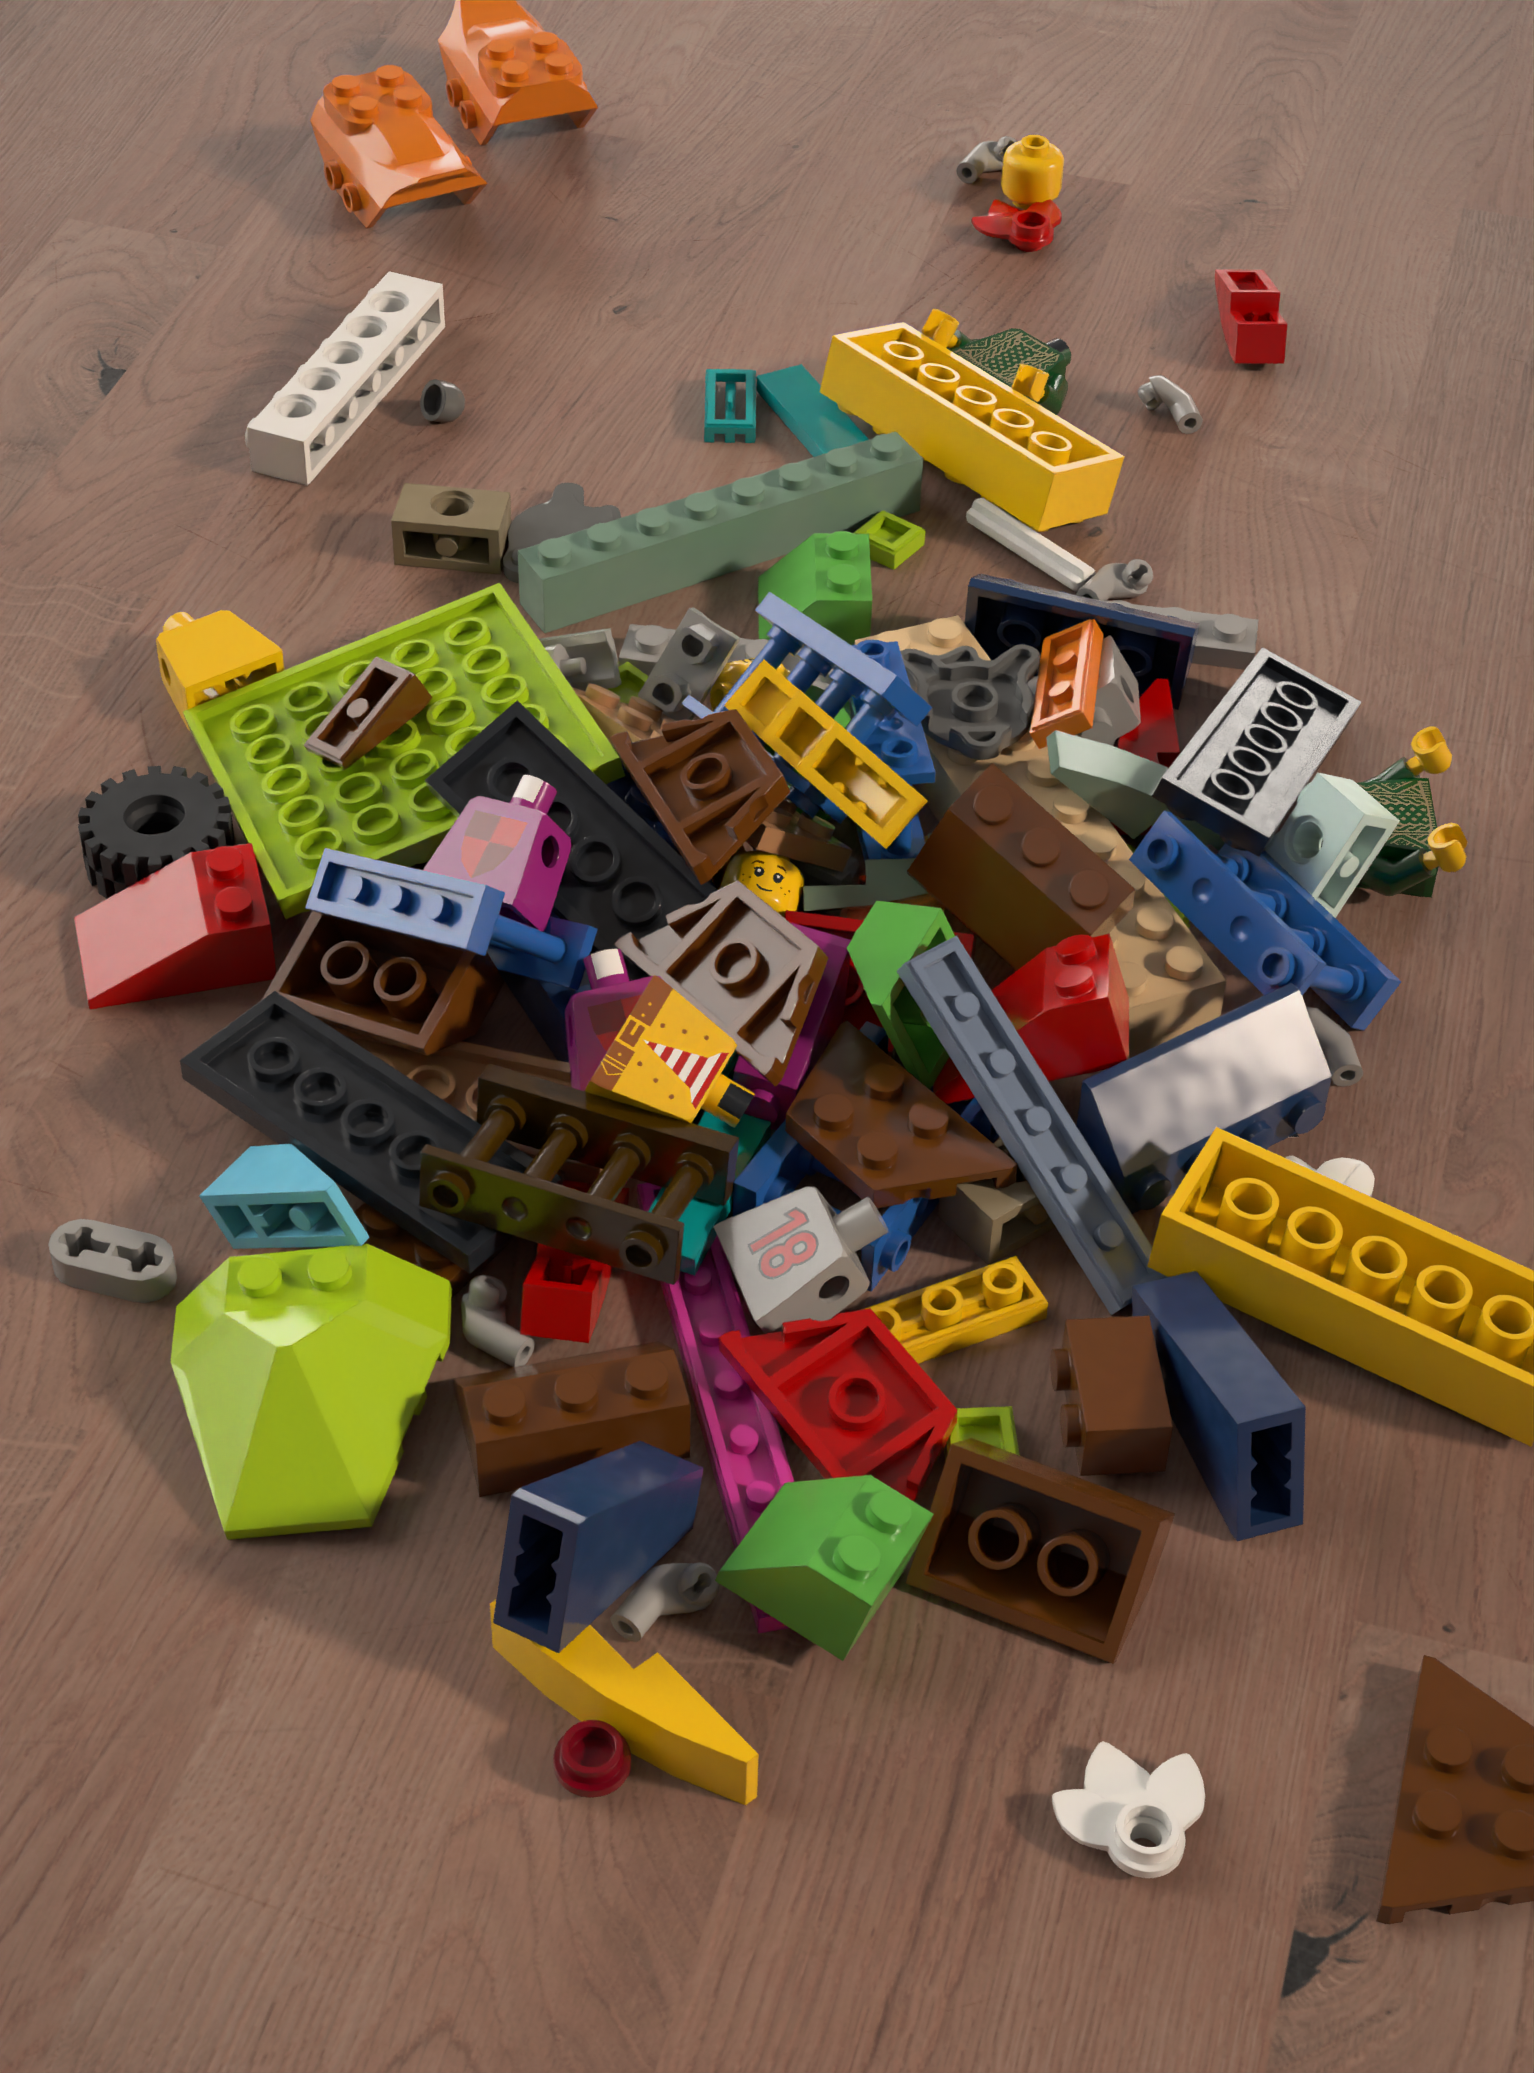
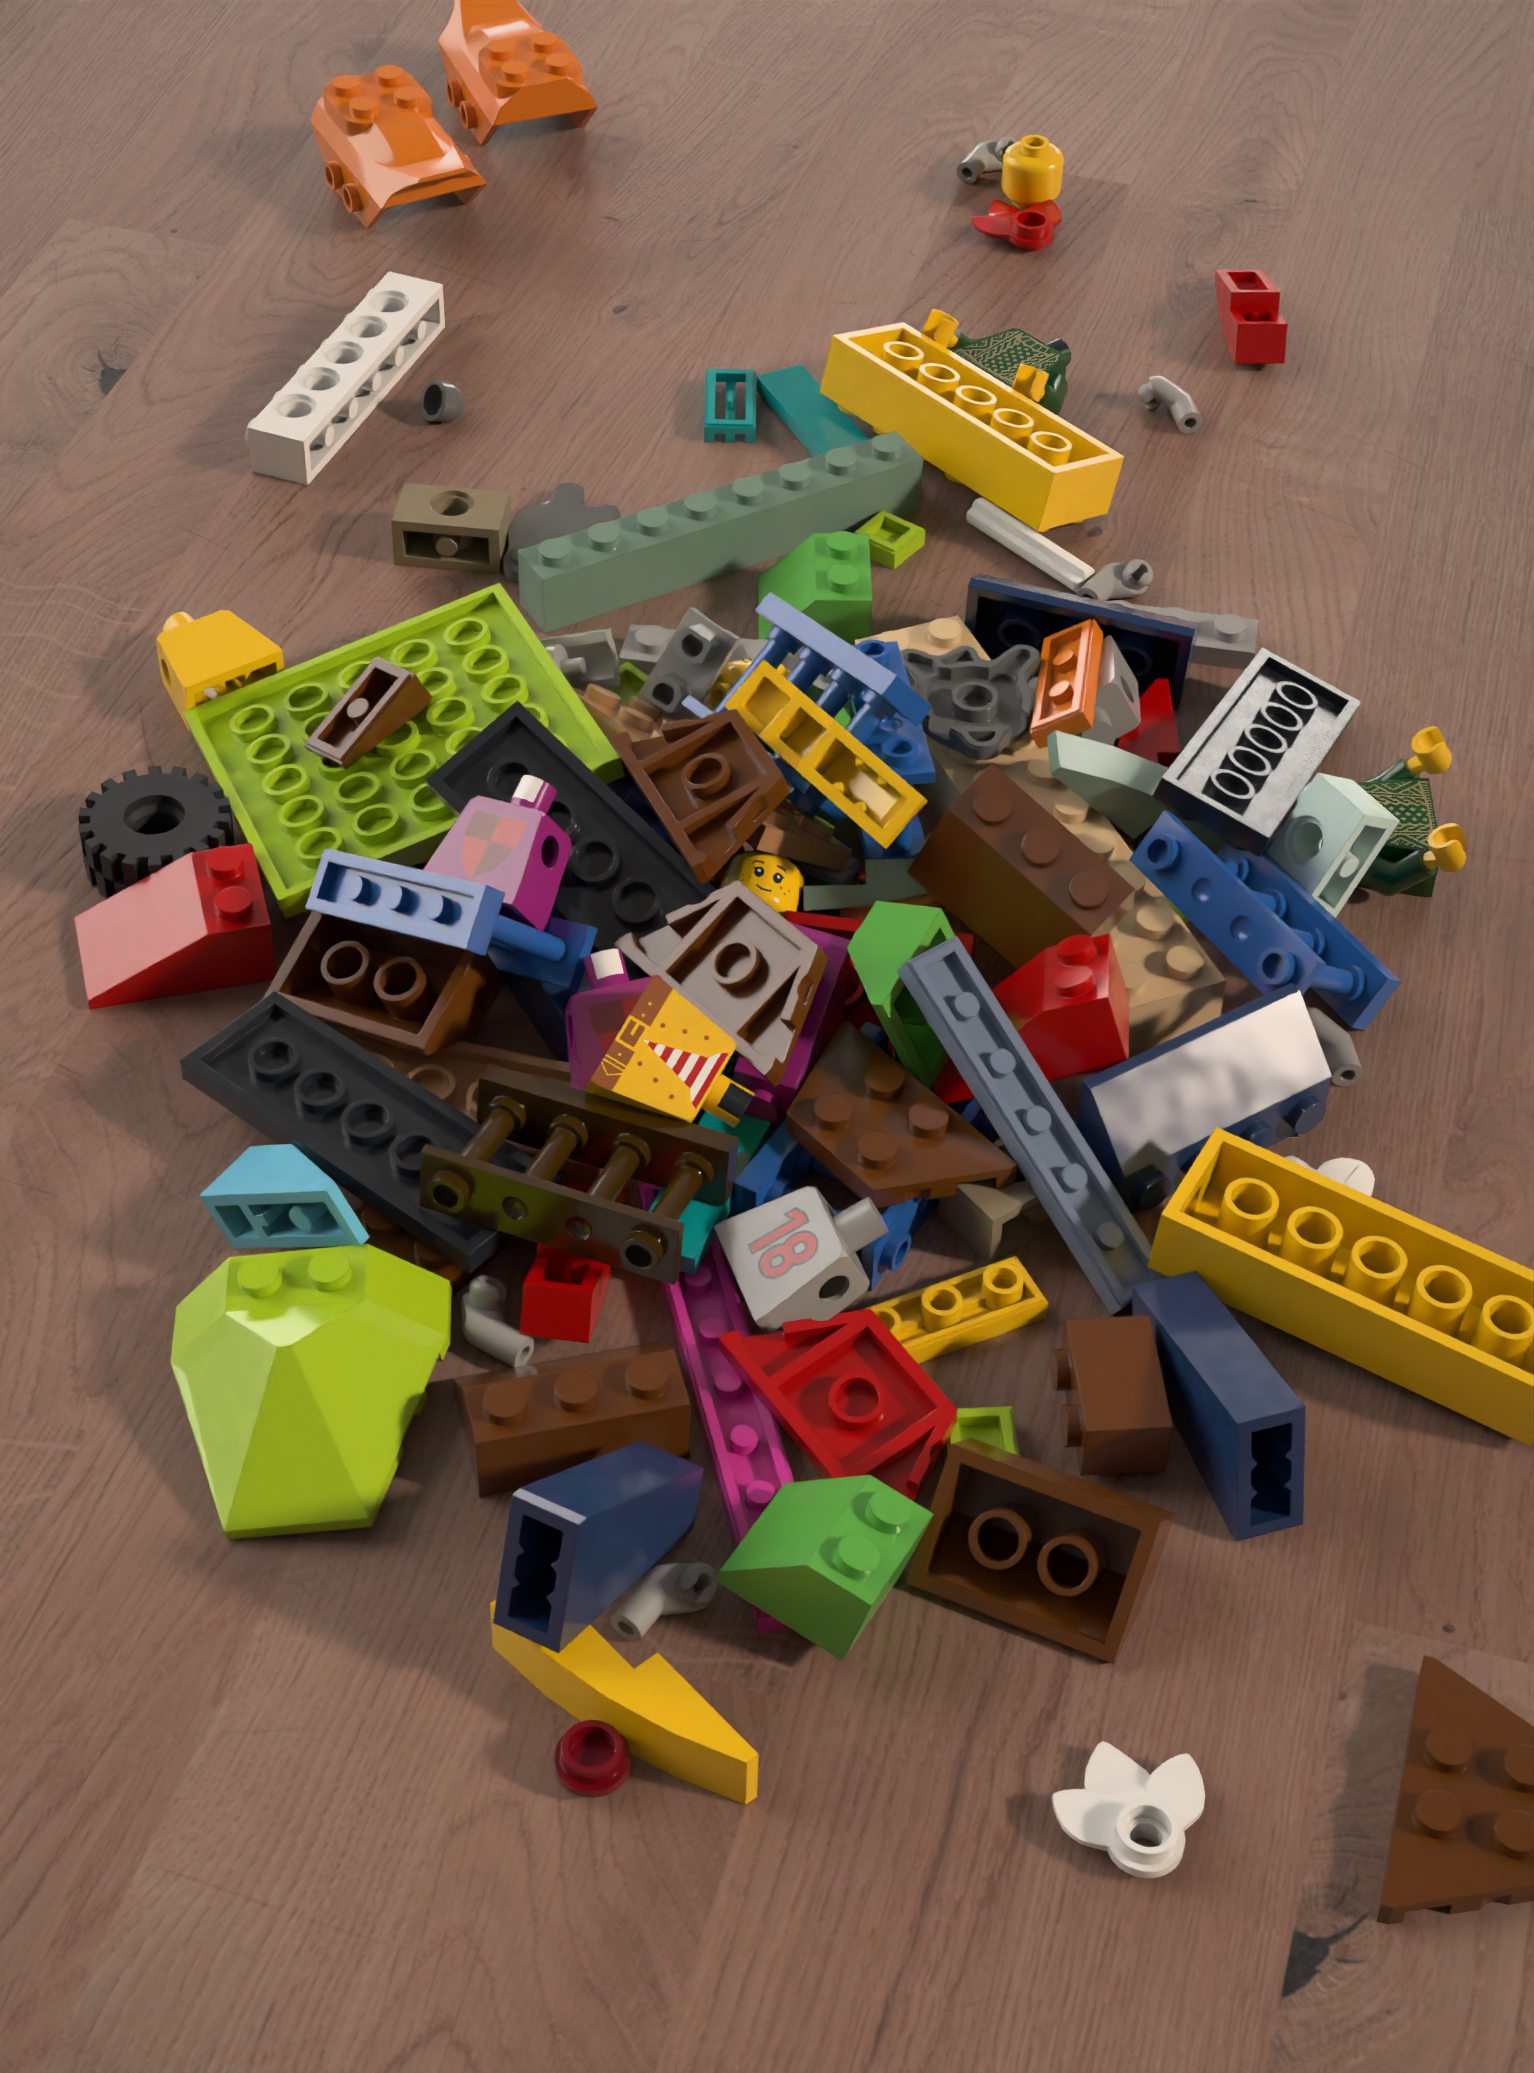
(113, 1259): light grey beam -> none

